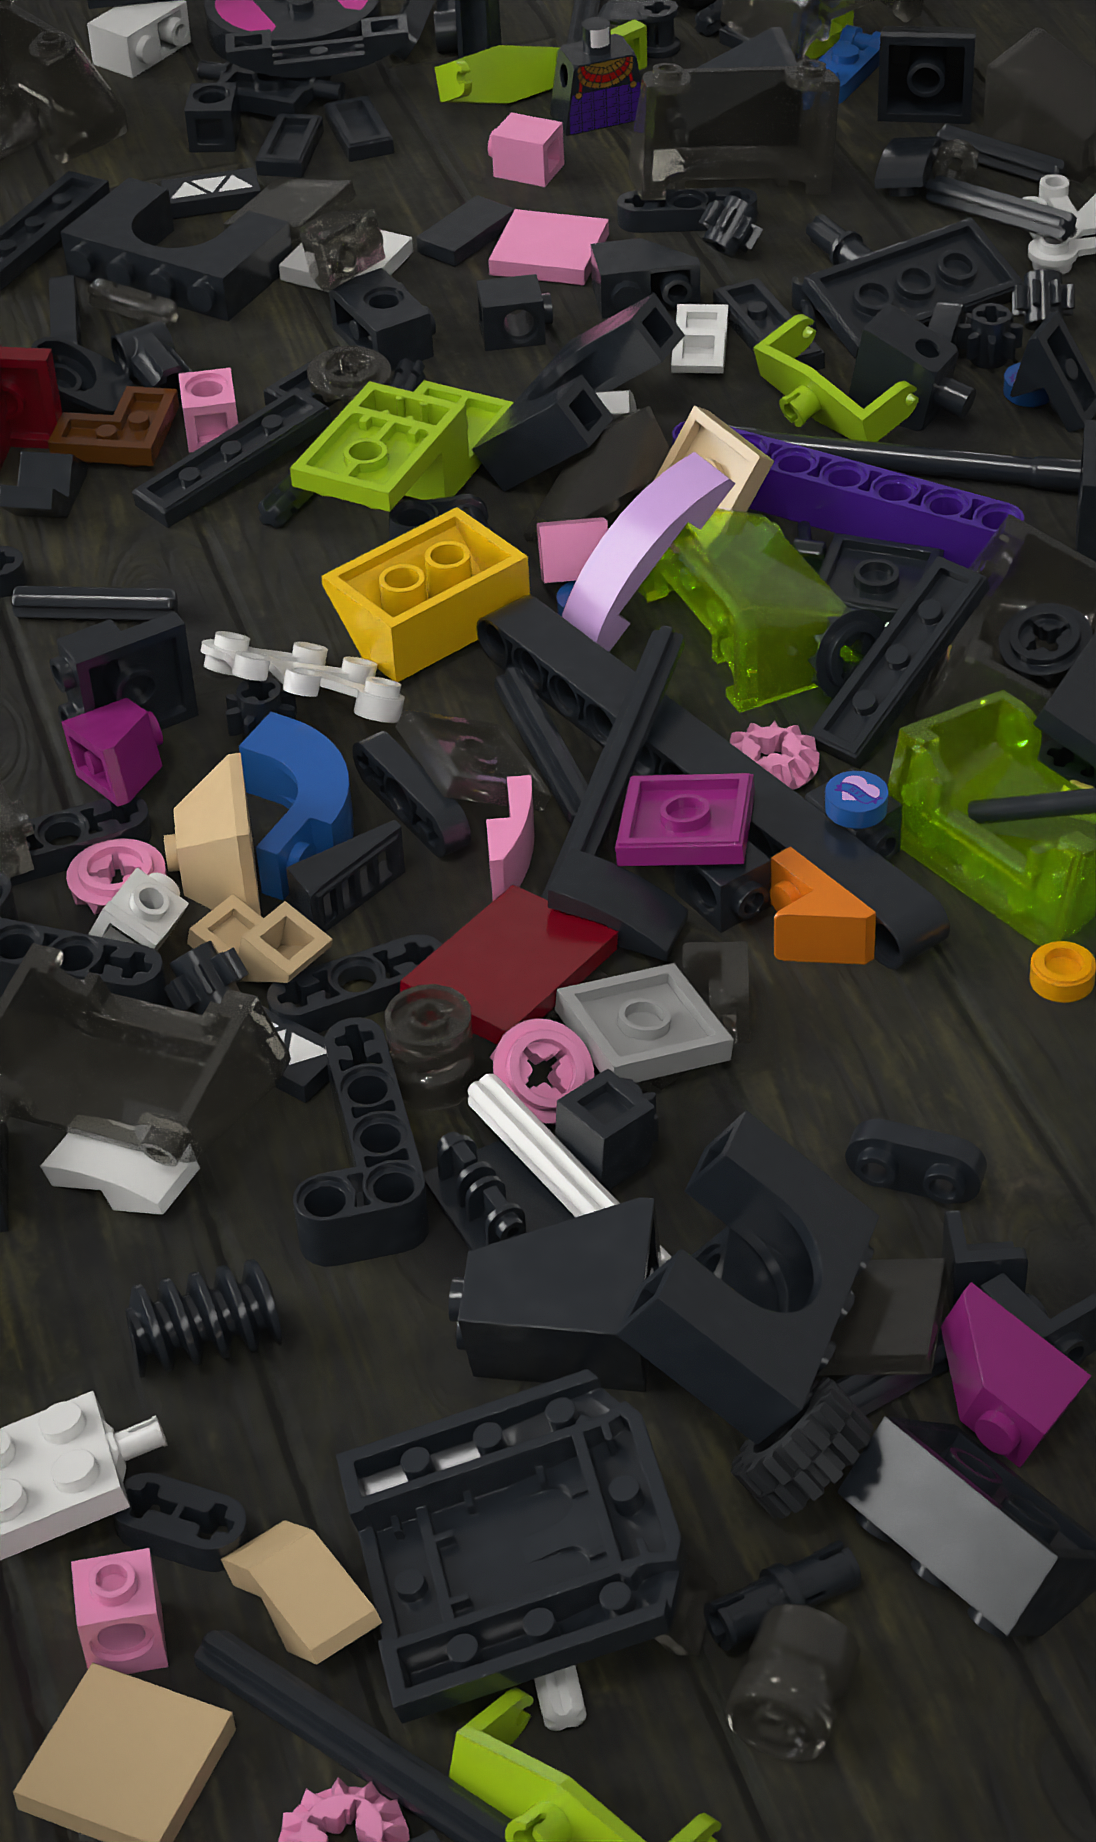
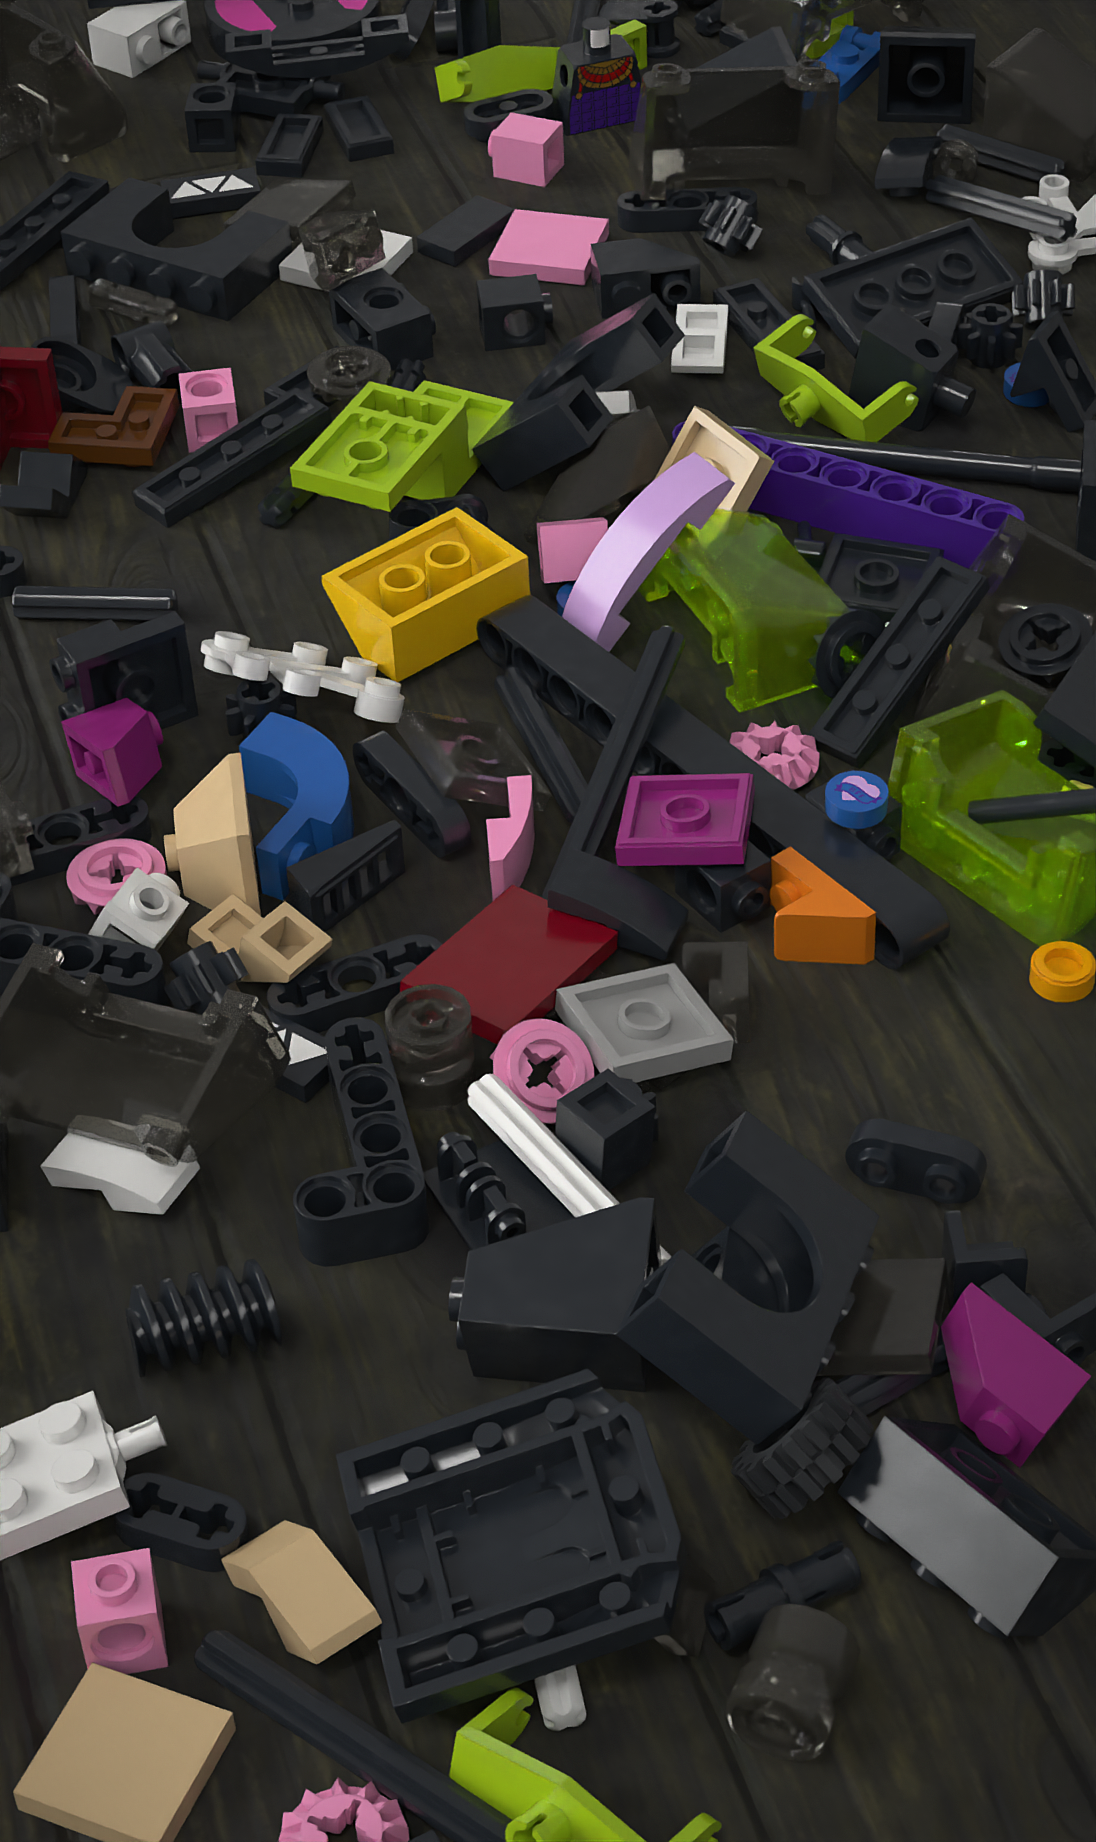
(487, 114): none -> black plate

